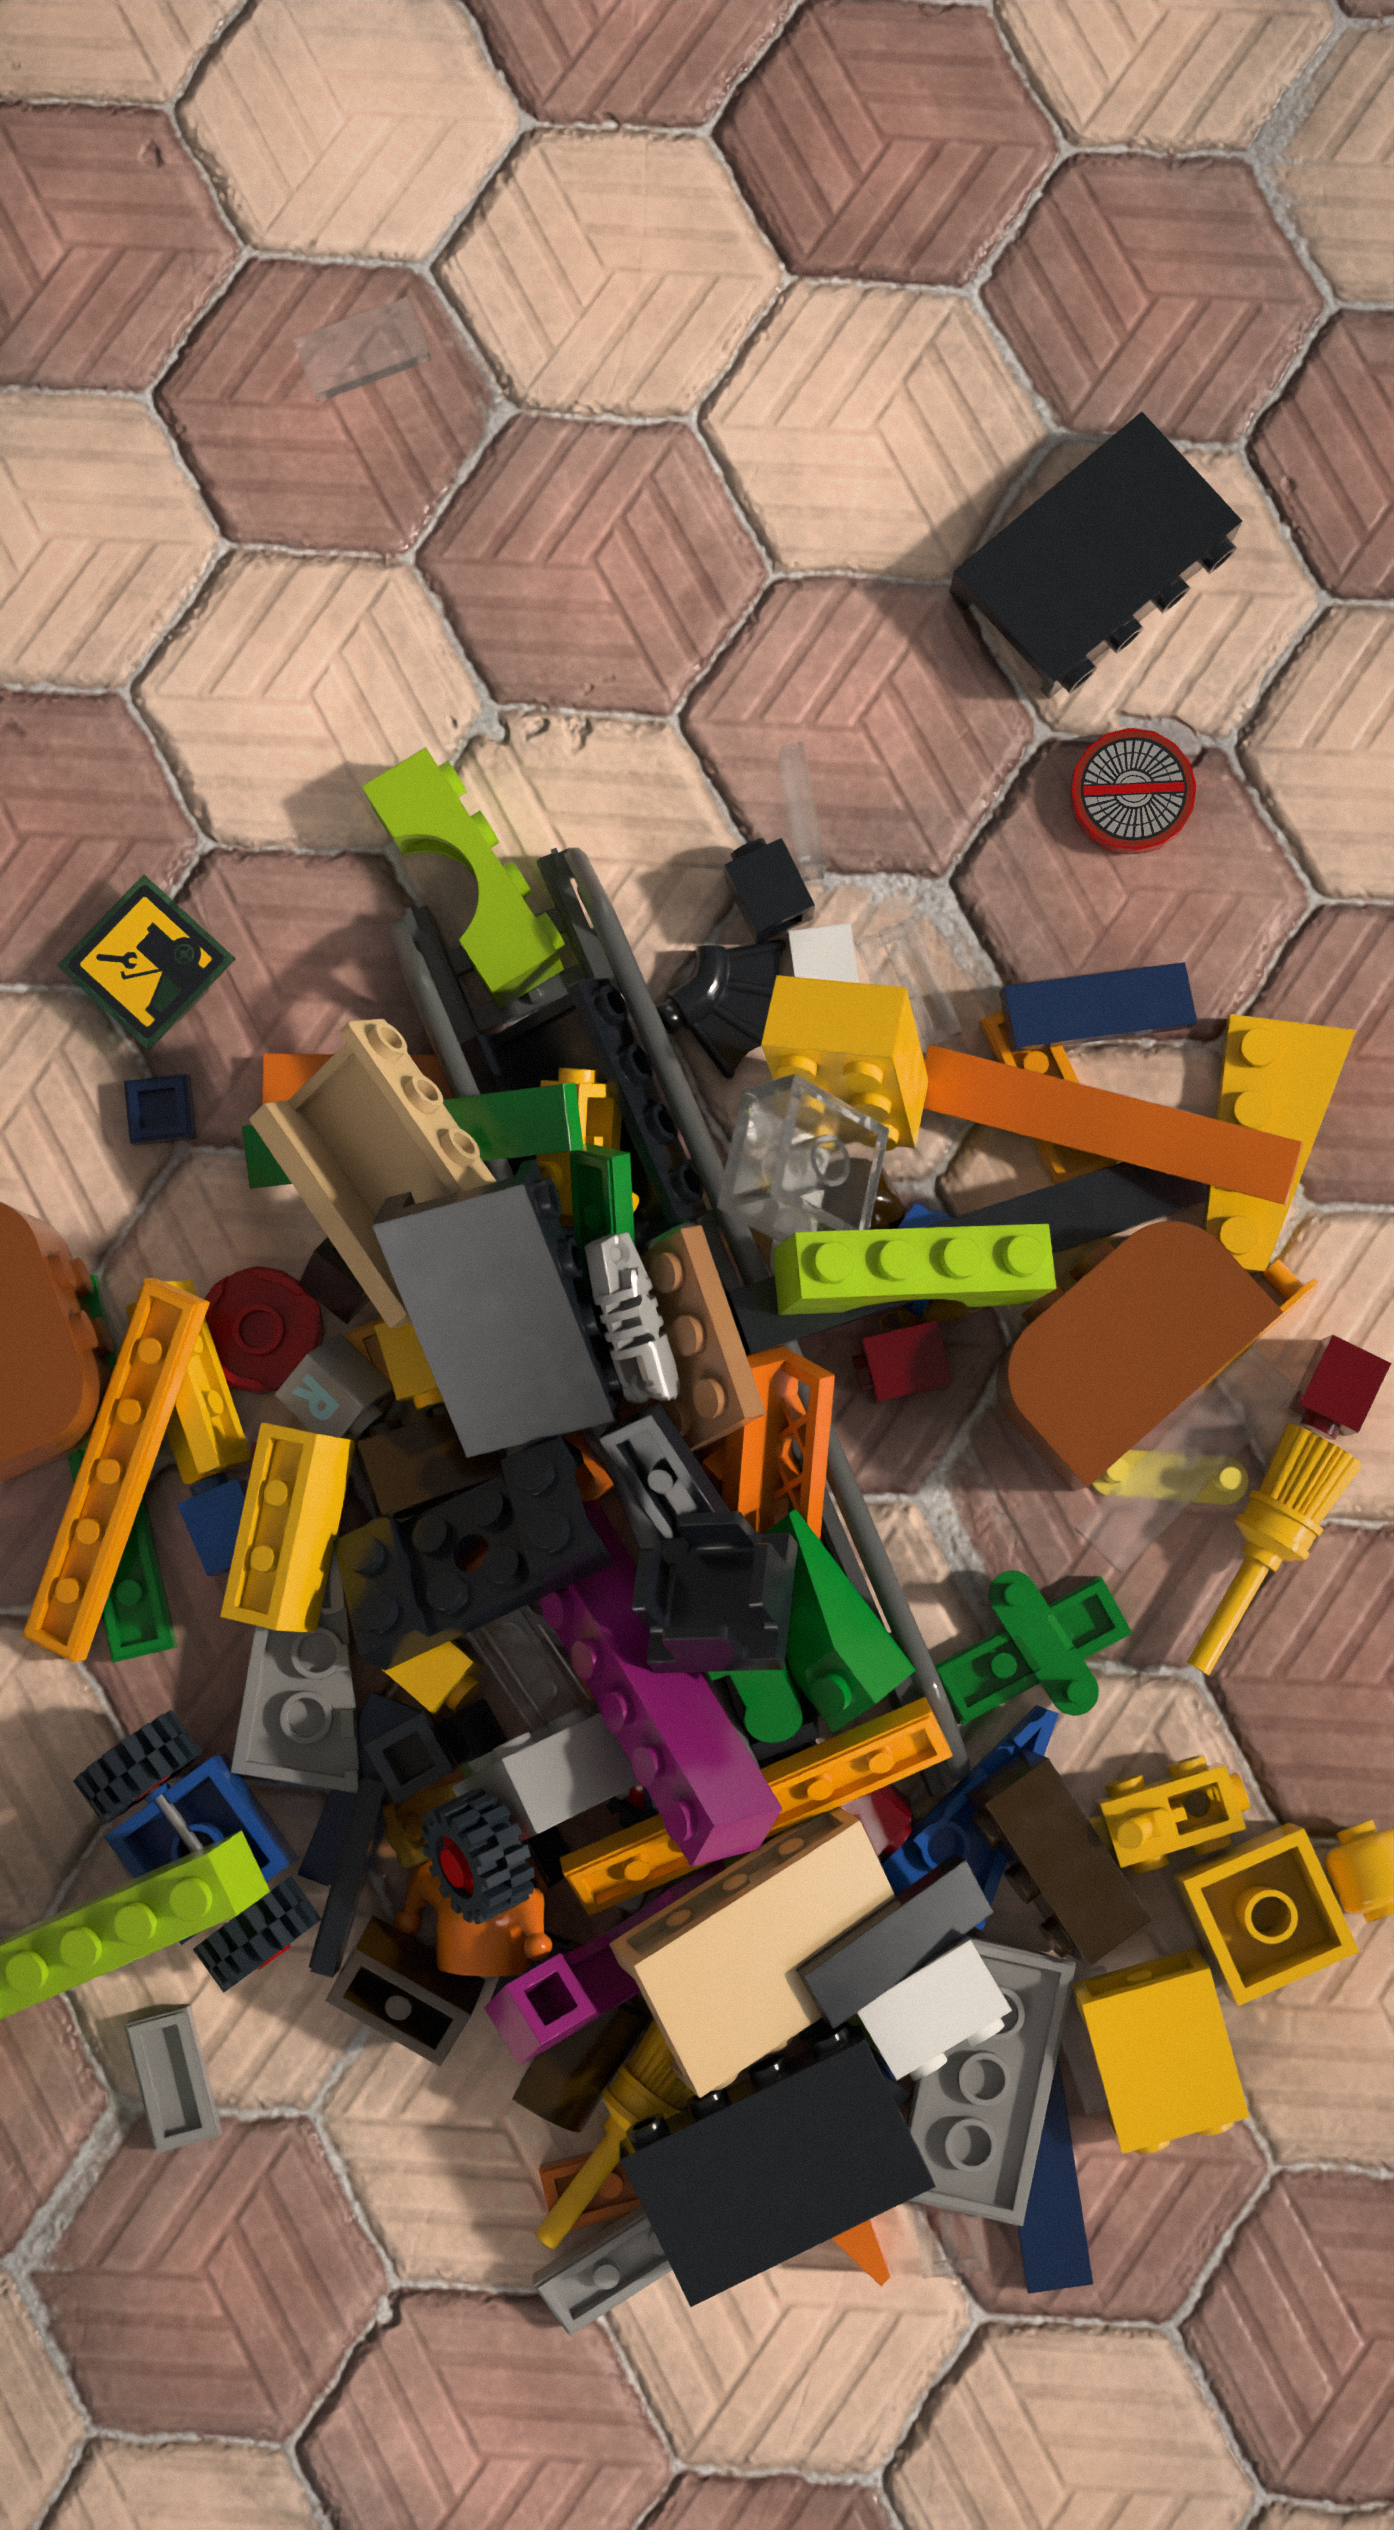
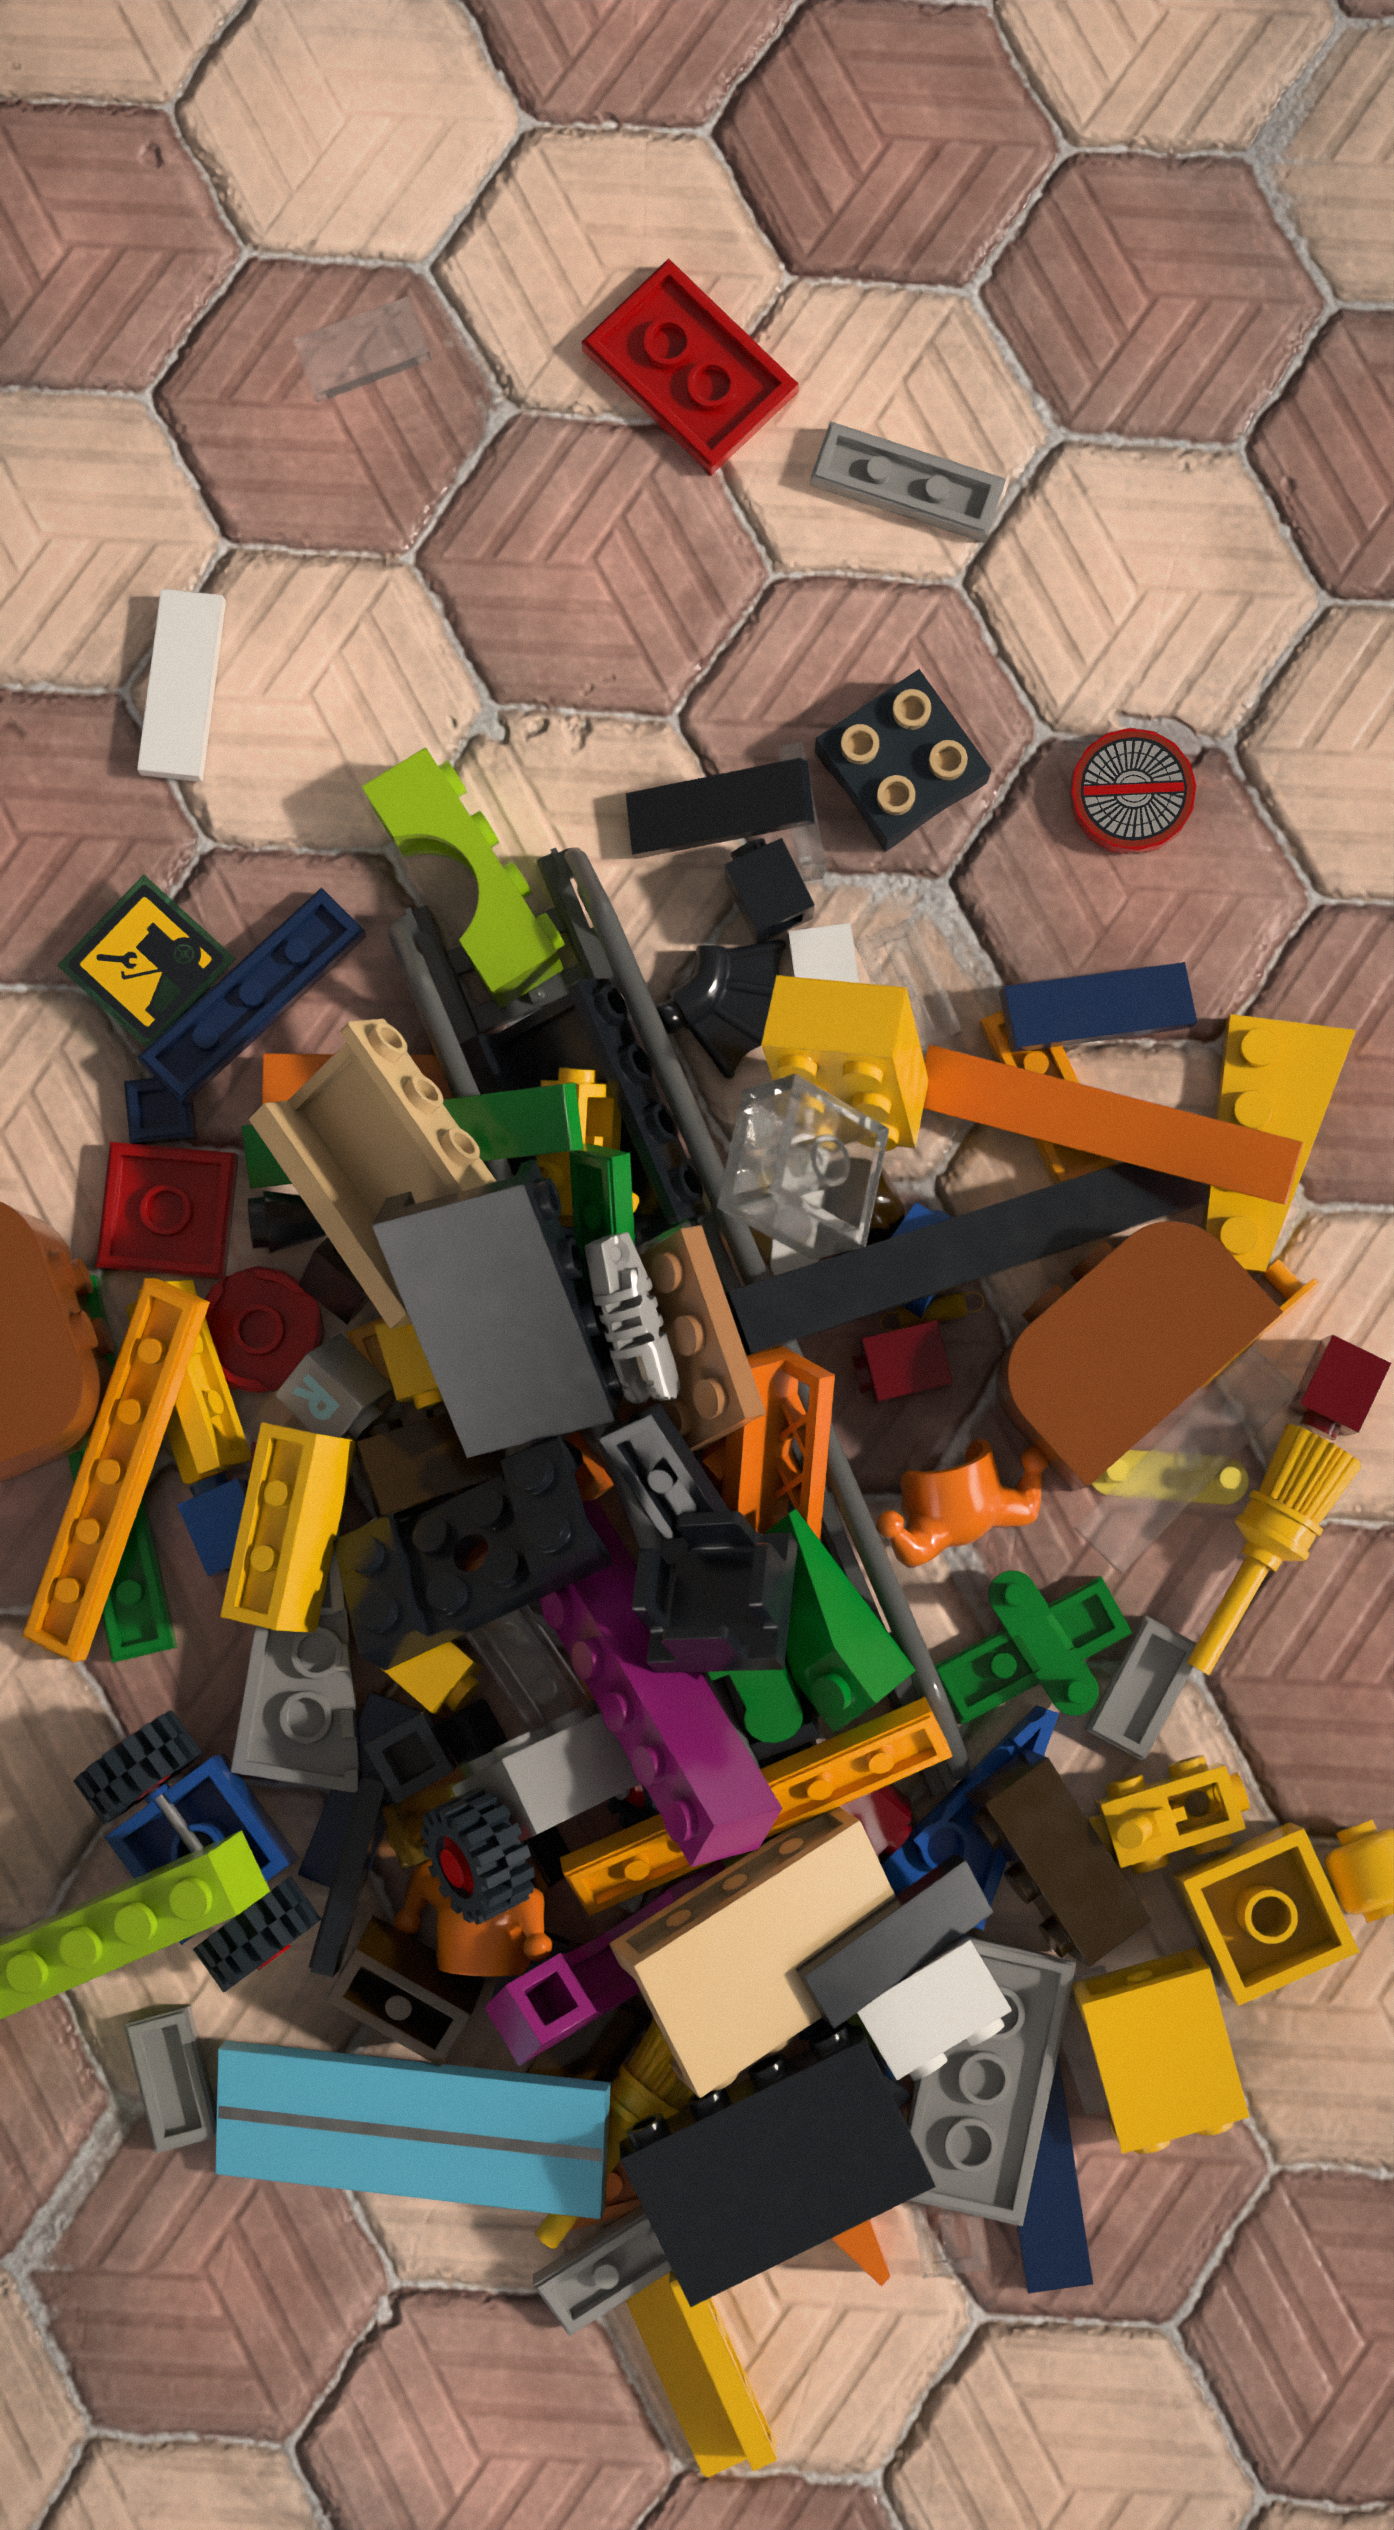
(167, 1211): none -> red tile
(181, 685): none -> white tile
(251, 996): none -> dark blue tile
(281, 1221): none -> black cone
(413, 2129): none -> medium azure tile
(690, 366): none -> red tile
(702, 2378): none -> yellow panel
(720, 808): none -> black tile
(878, 1266): lime arch -> none
(902, 759): none -> black brick
(907, 481): none -> light grey tile
(961, 1504): none -> orange piece
(1099, 555): black panel -> none
(1142, 1689): none -> light grey tile

